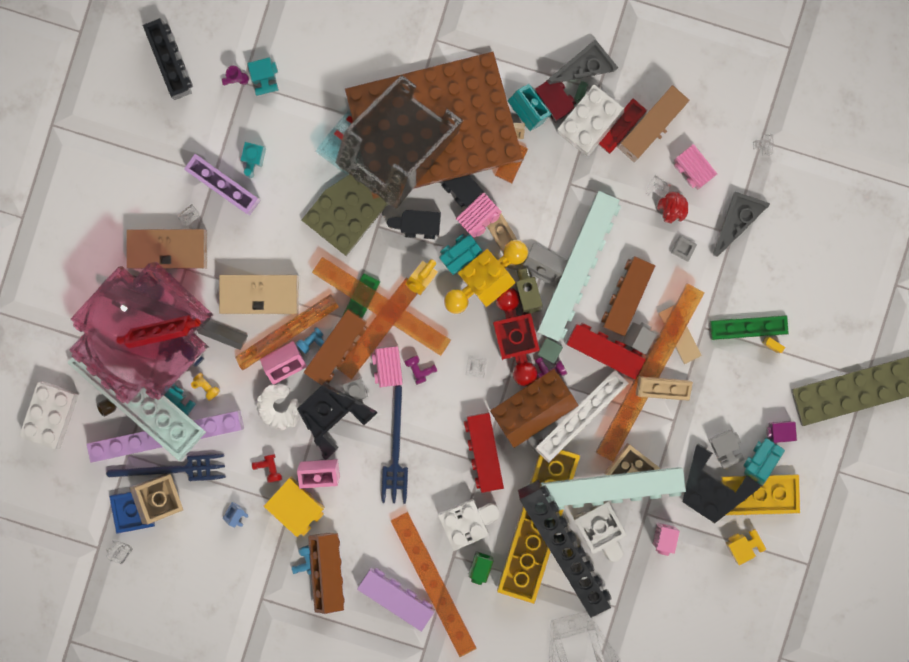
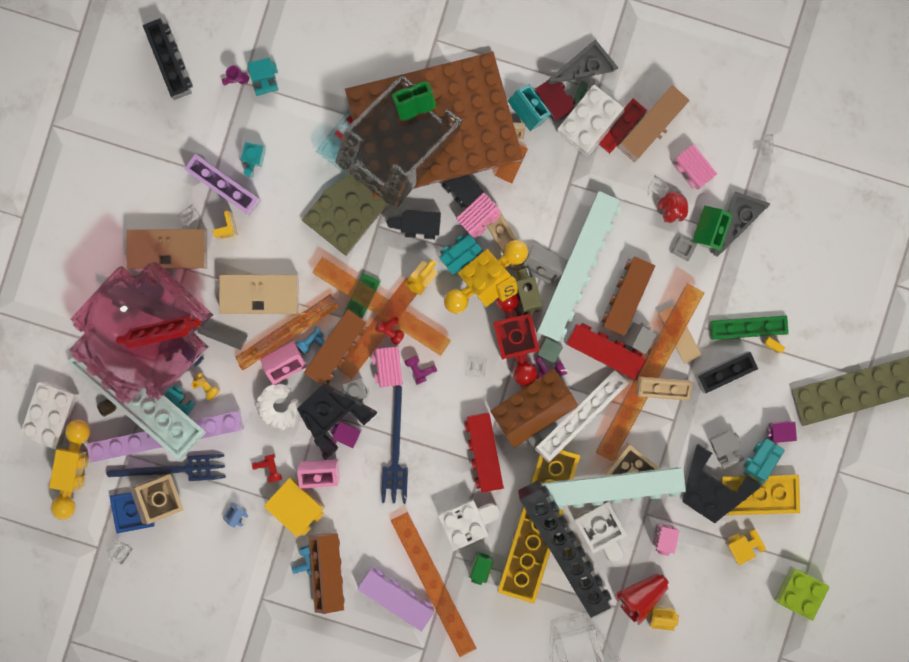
(69, 469): none -> yellow brick
(228, 231): none -> yellow panel
(345, 434): none -> magenta brick
(396, 336): none -> red piece
(414, 100): none -> green brick
(507, 288): none -> yellow tile
(642, 597): none -> red cone
(663, 618): none -> yellow brick
(712, 228): none -> green brick
(726, 372): none -> black brick
(802, 593): none -> lime brick

